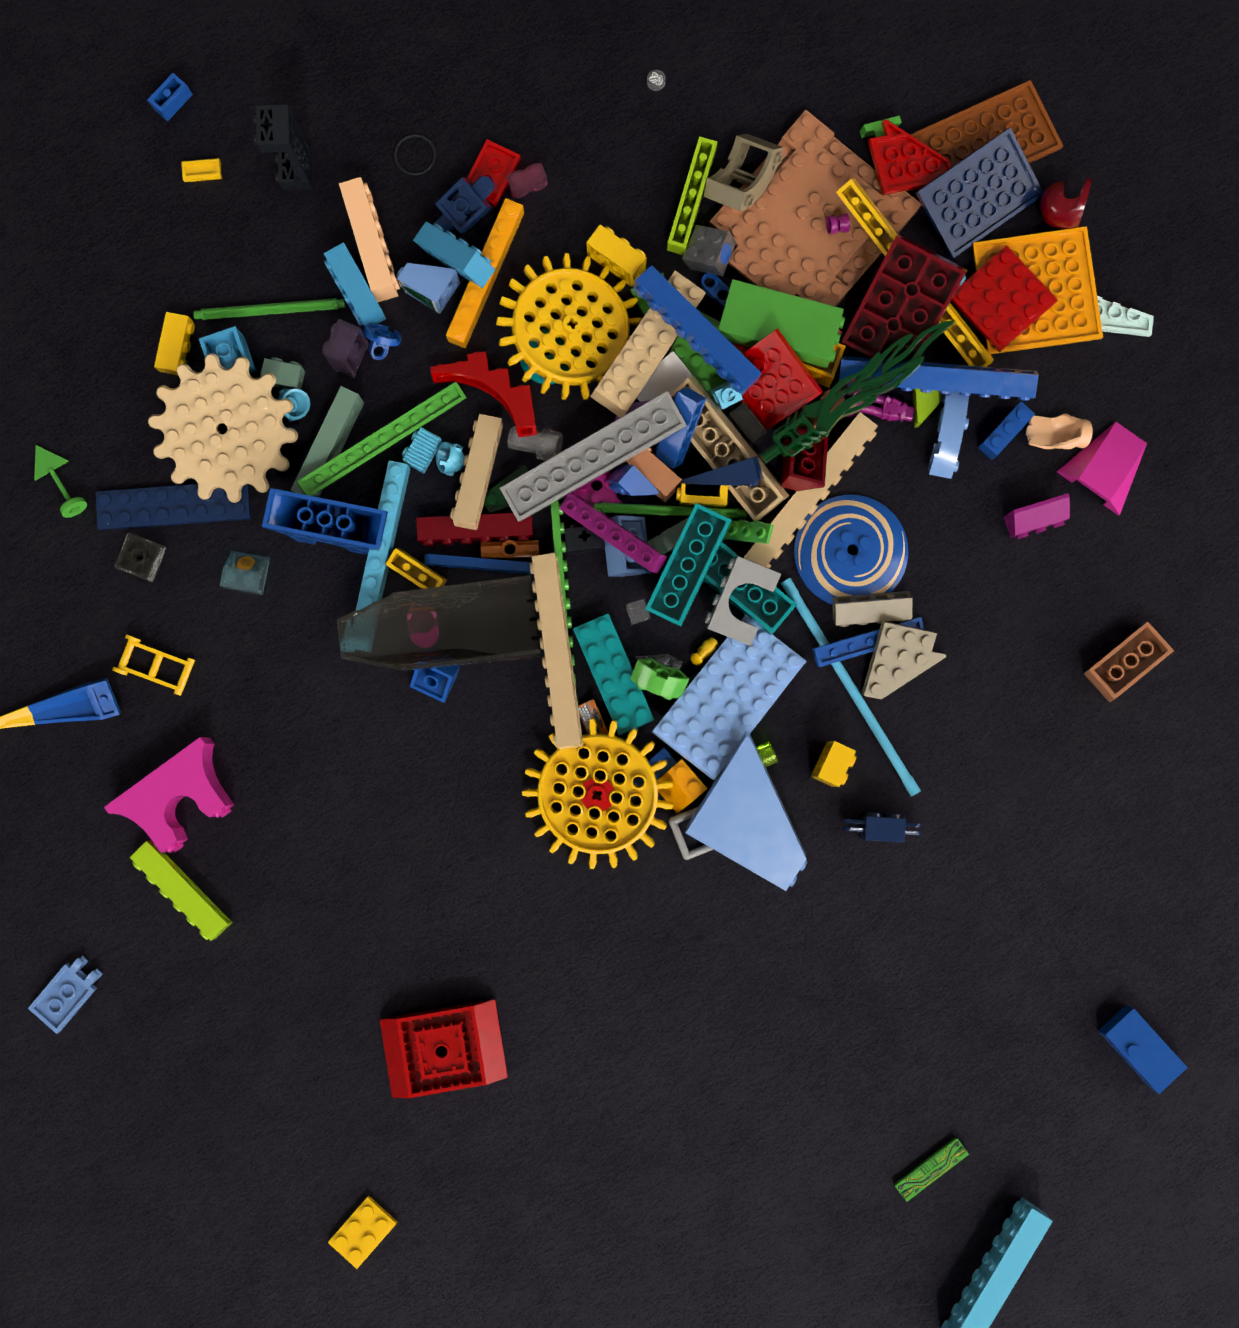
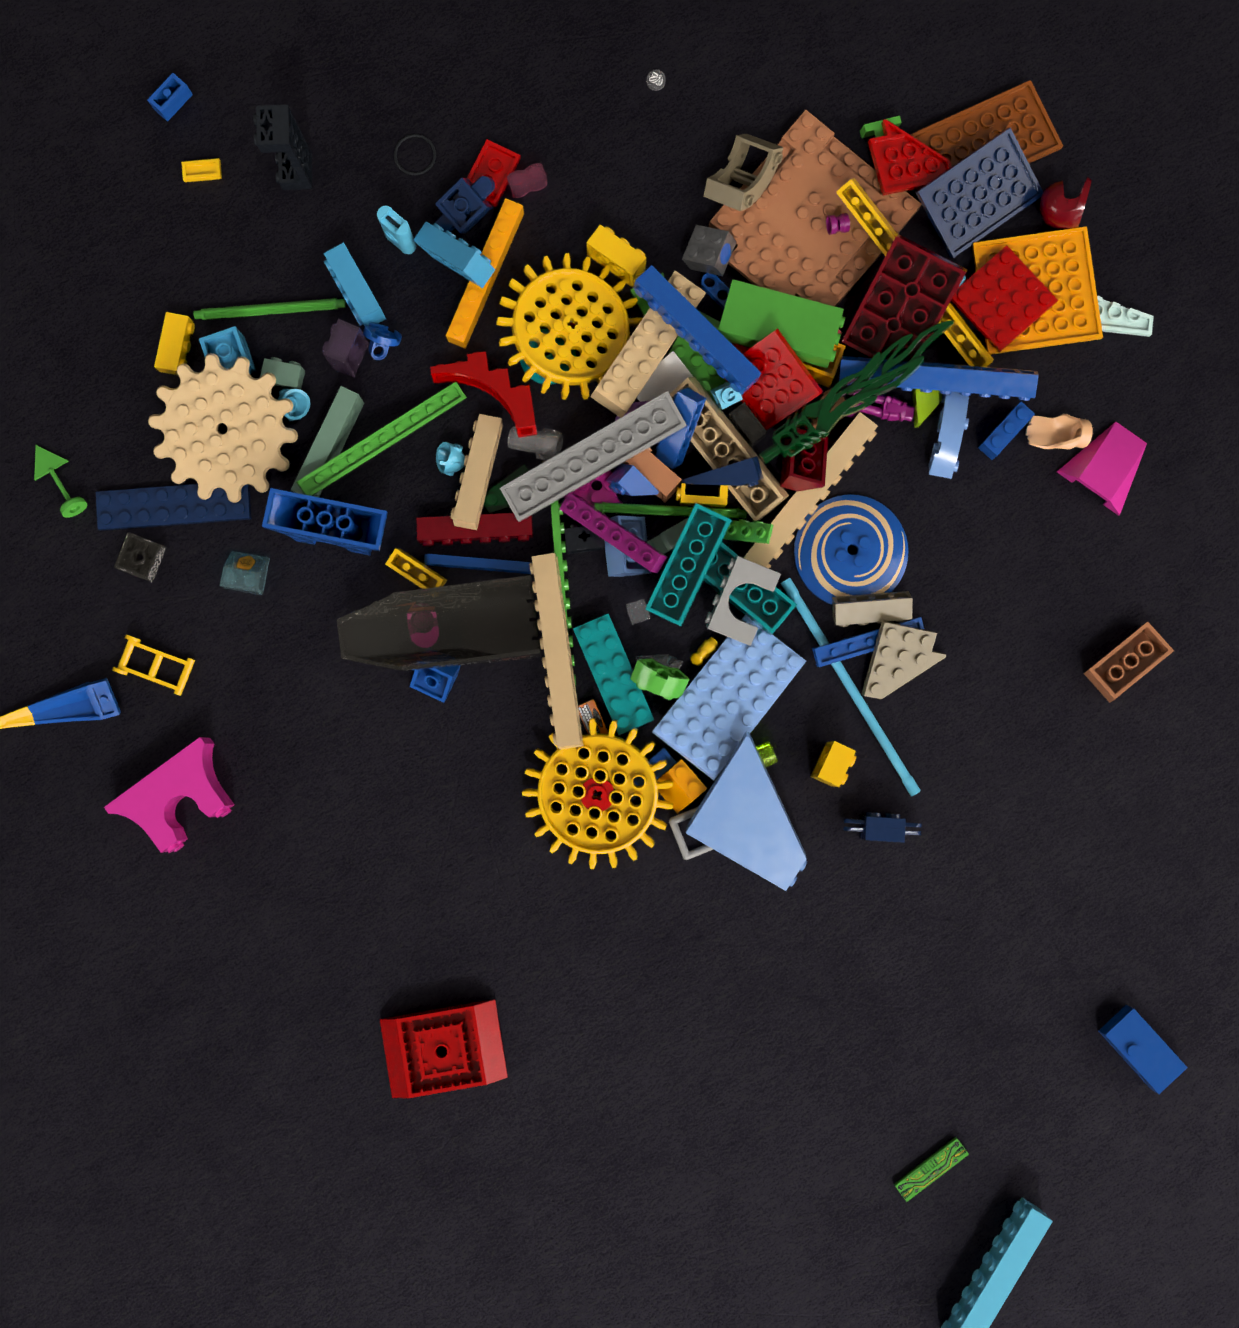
(65, 995): medium blue tile -> none
(181, 890): lime brick -> none
(362, 1232): yellow plate -> none
(370, 239): light nougat brick -> none
(392, 502): medium azure brick -> none
(396, 229): none -> medium azure piece
(421, 450): medium azure brick -> none
(429, 284): medium blue slope -> none
(496, 550): dark orange piece -> none
(692, 195): lime brick -> none
(1038, 516): magenta slope -> none

